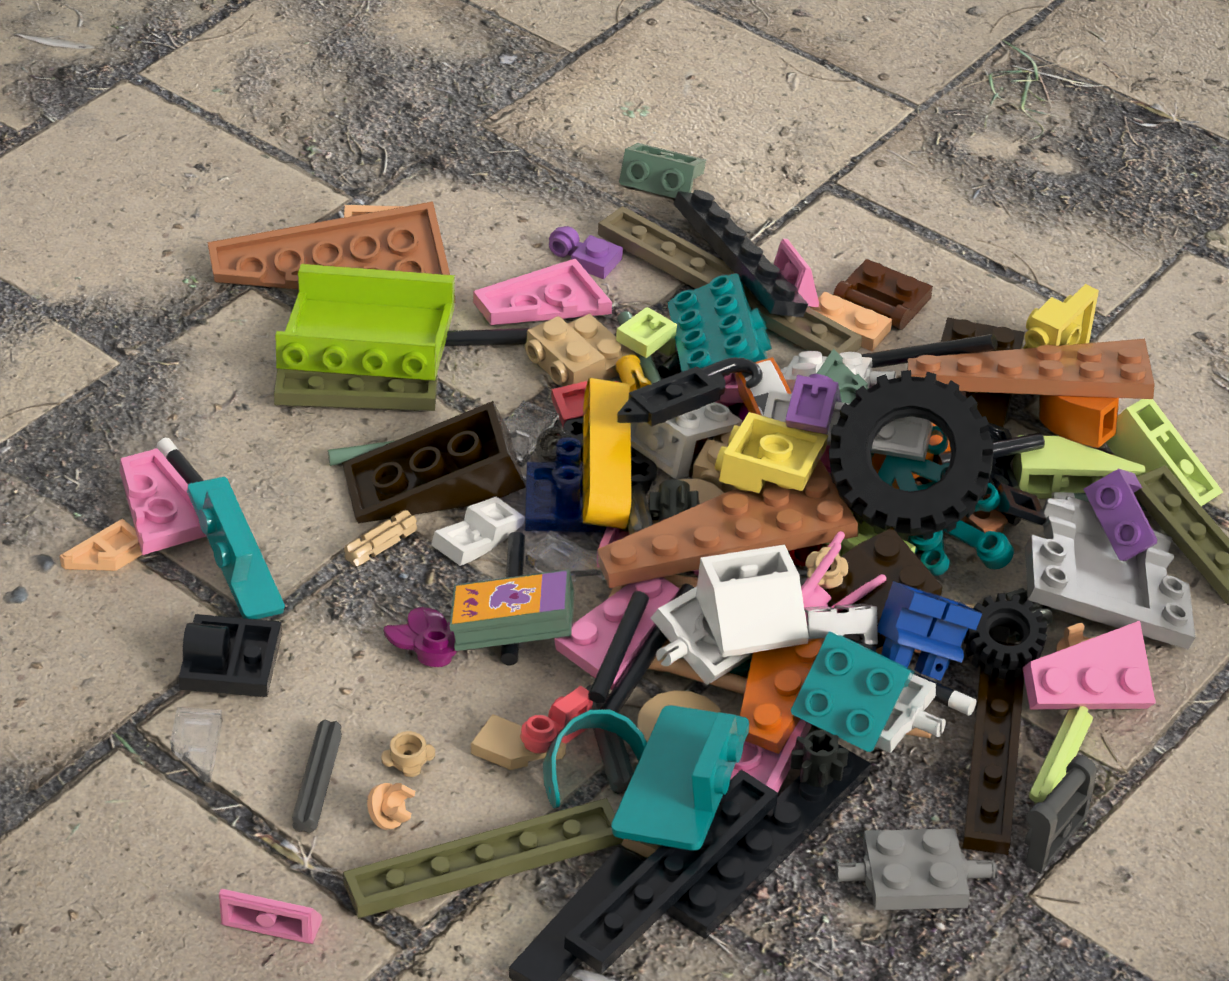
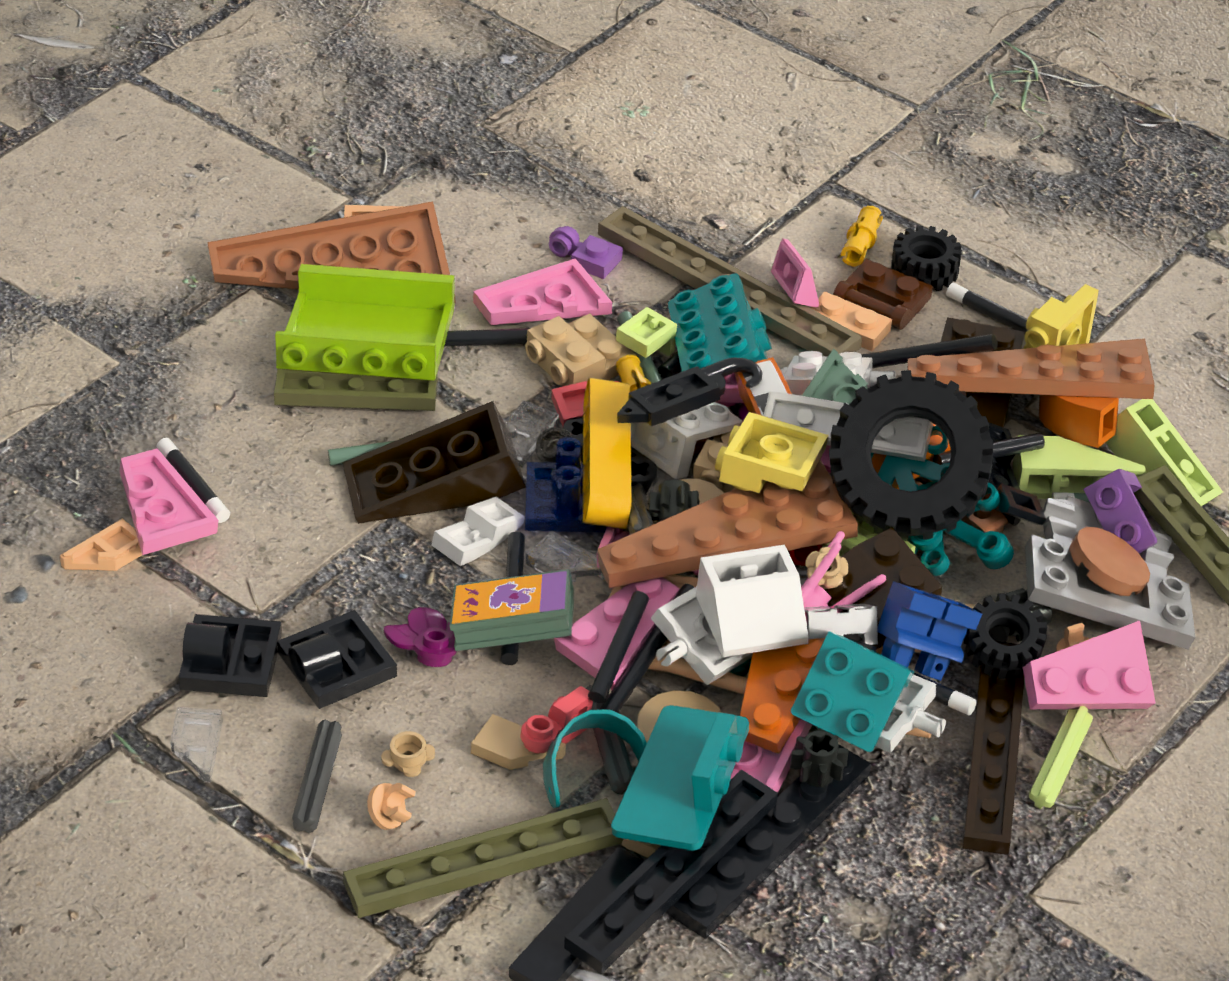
(235, 548): teal bracket -> none
(269, 916): bright pink slope -> none
(337, 659): none -> black plate
(380, 538): tan axle -> none
(659, 170): sand green bracket -> none
(740, 254): black plate -> none
(812, 403): medium lavender bracket -> none
(861, 236): none -> yellow pin
(915, 869): light grey plate -> none
(927, 256): none -> black tyre
(987, 307): none -> black bar
(1060, 813): dark grey plate -> none
(1110, 561): none -> nougat tile

